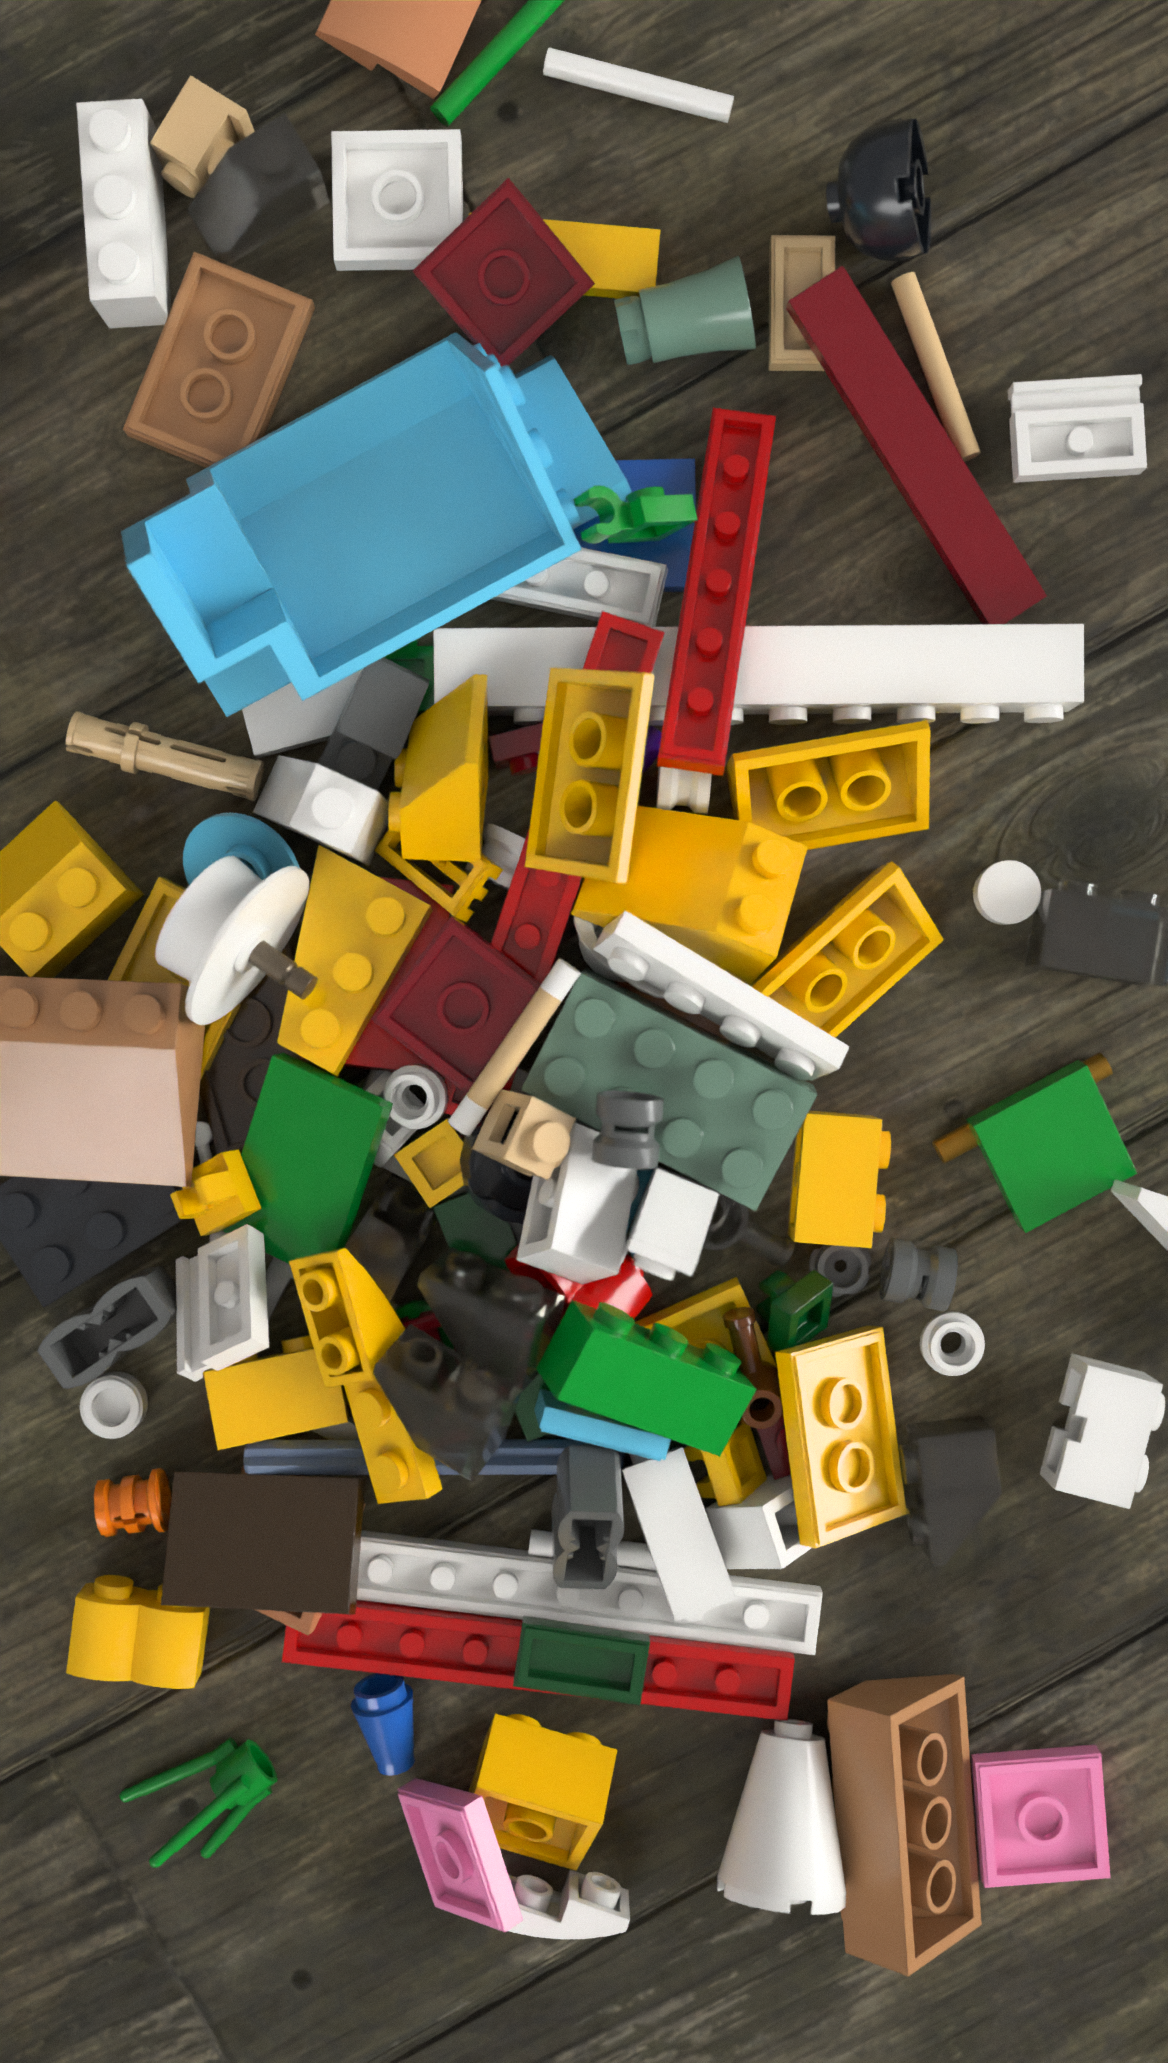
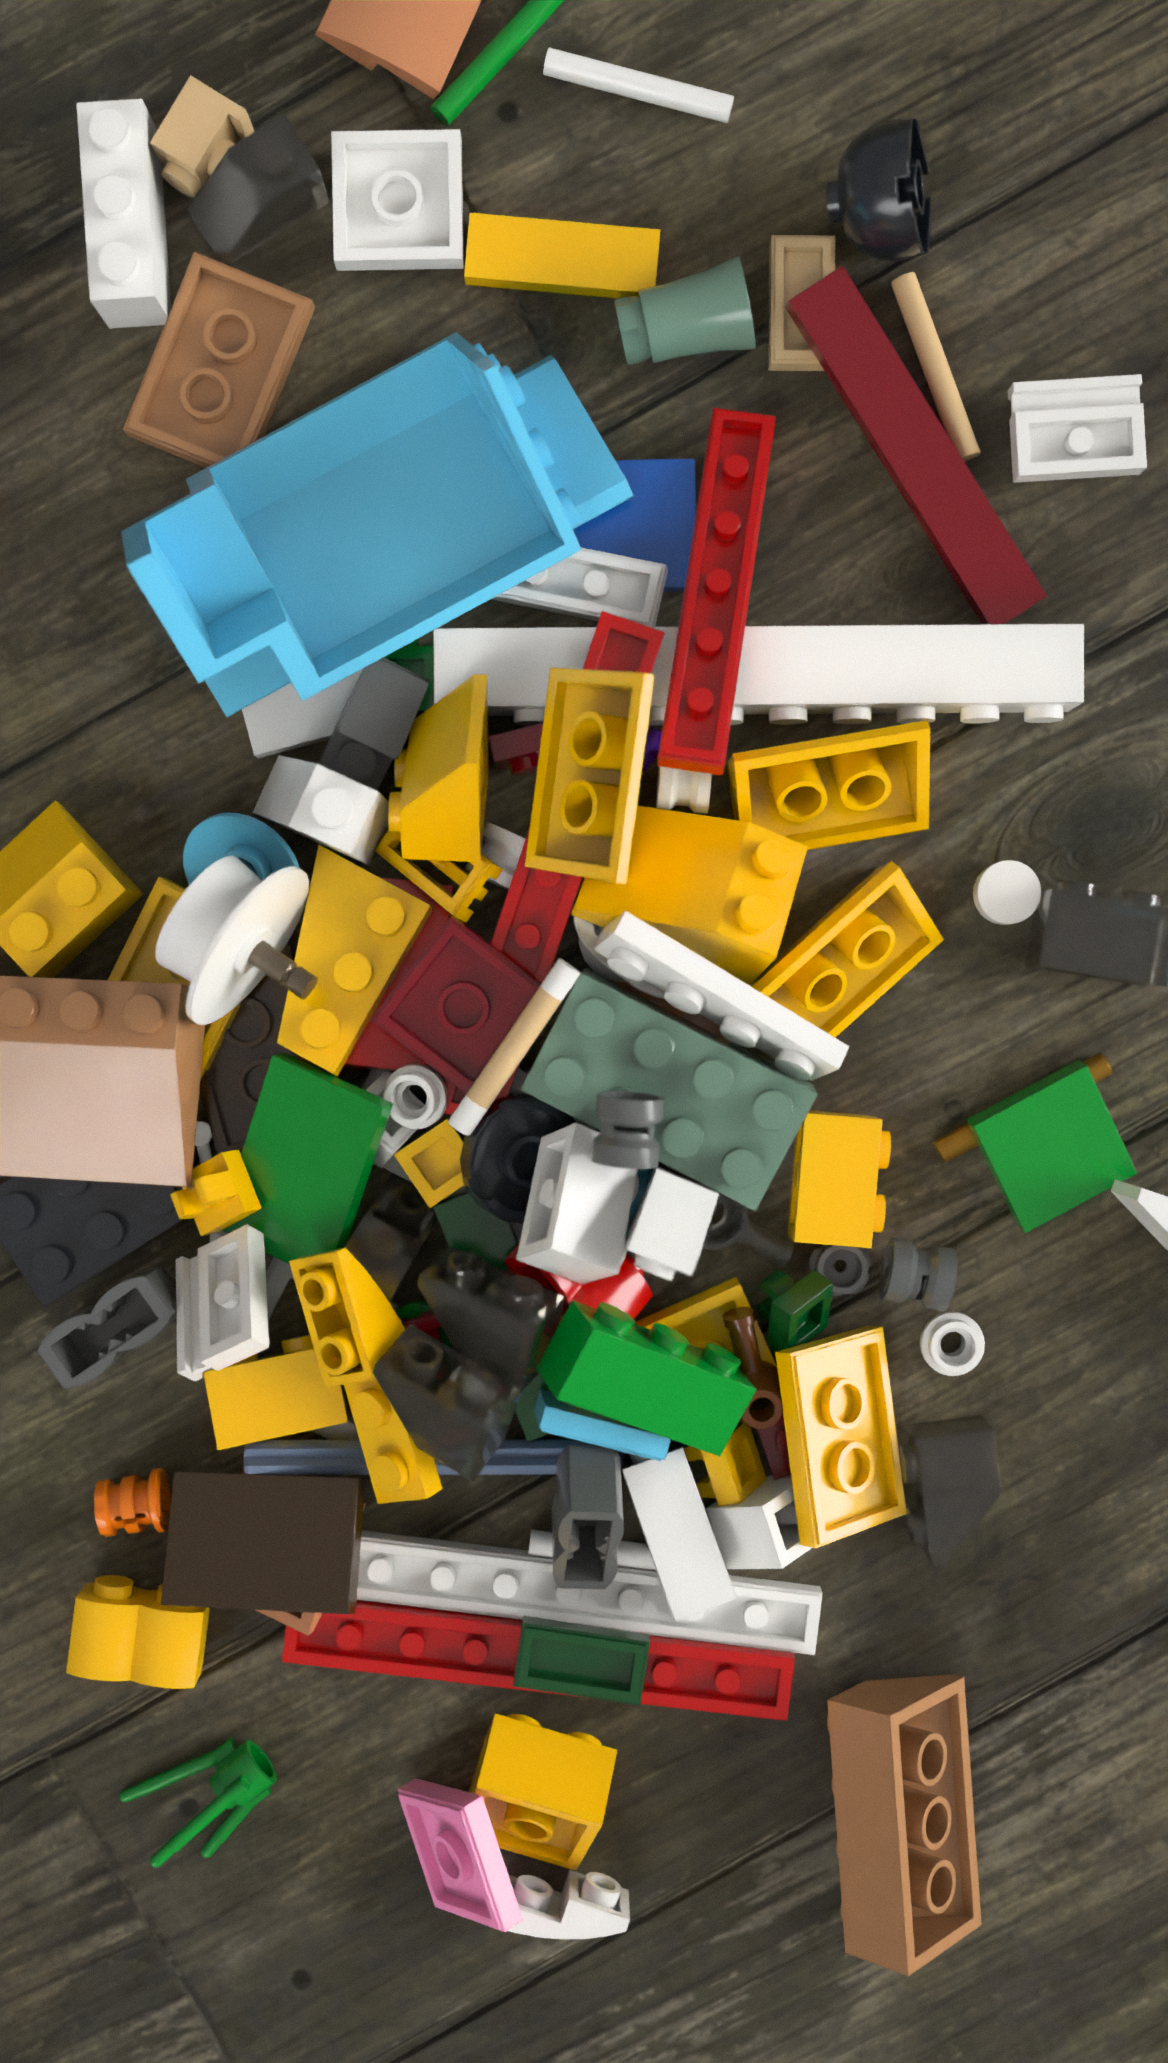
(113, 1405): white tile -> none
(147, 751): tan pin -> none
(386, 1720): blue cone -> none
(503, 275): dark red tile -> none
(536, 1140): tan brick -> none
(642, 518): green plate -> none
(785, 1827): white cone -> none
(1040, 1816): bright pink tile -> none
(1105, 1432): white brick -> none

